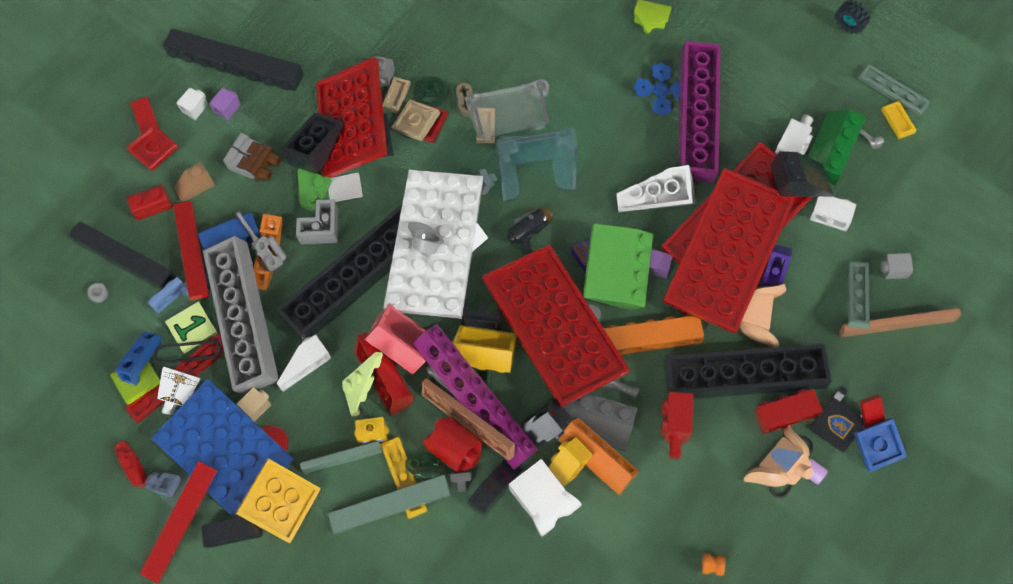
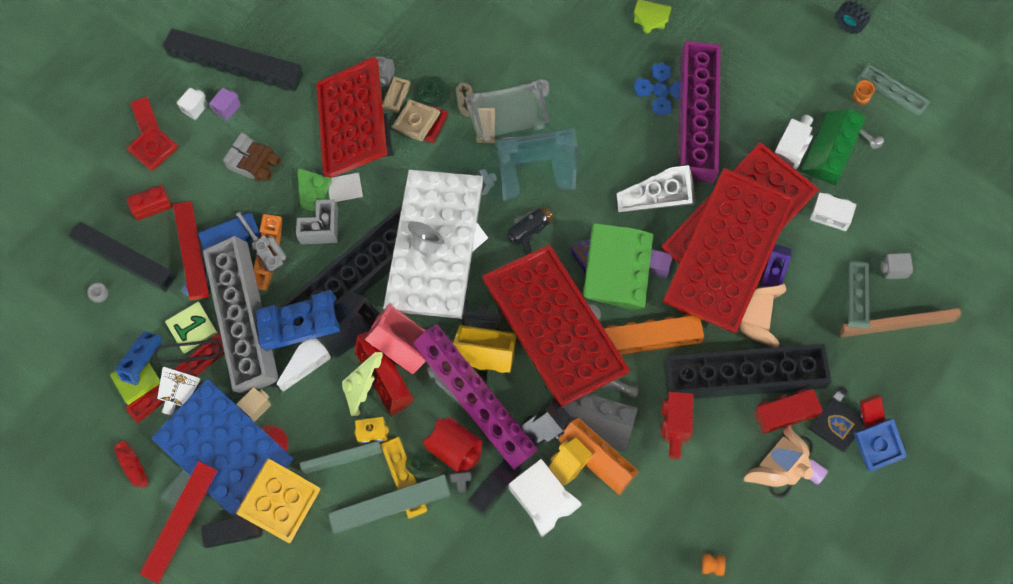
(163, 484): sand blue plate -> none
(166, 295): medium blue plate -> none
(193, 182): medium nougat slope -> none
(278, 326): none -> blue piece
(312, 143): black slope -> none
(354, 317): none -> black slope
(468, 419): nougat tile -> none
(800, 176): black slope -> none
(863, 92): none -> orange wheel
(898, 120): yellow tile -> none

